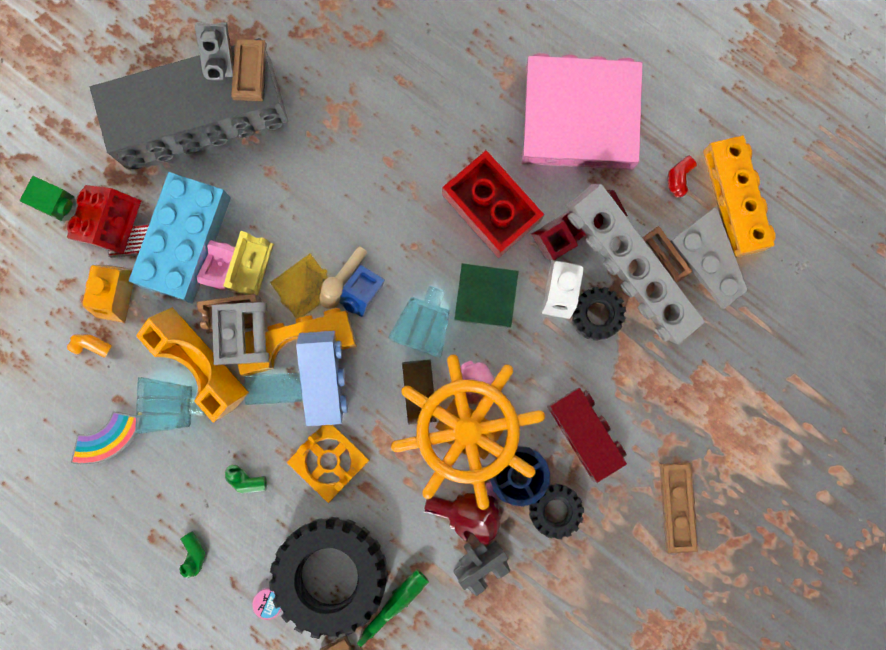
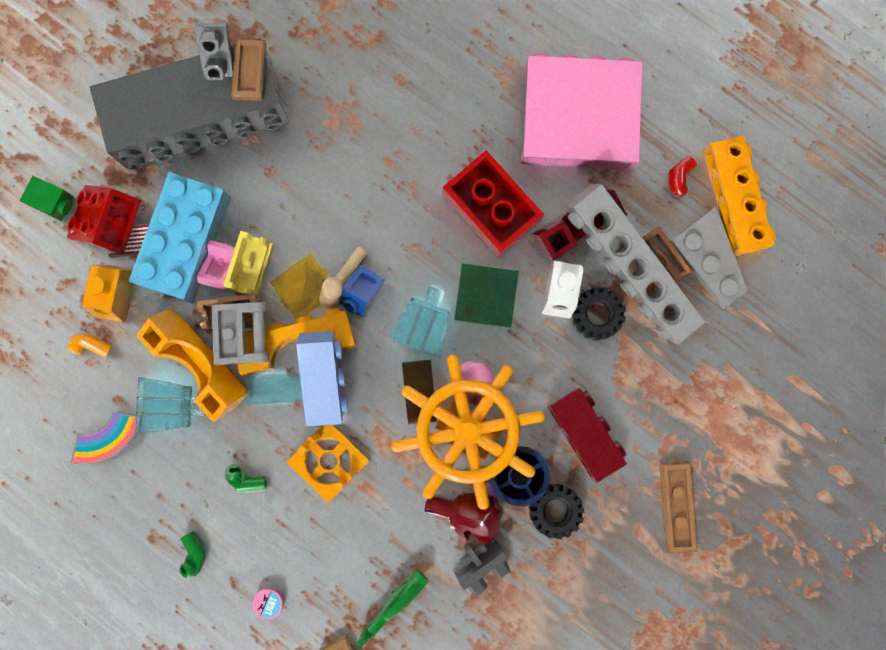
(310, 613): black tyre -> none

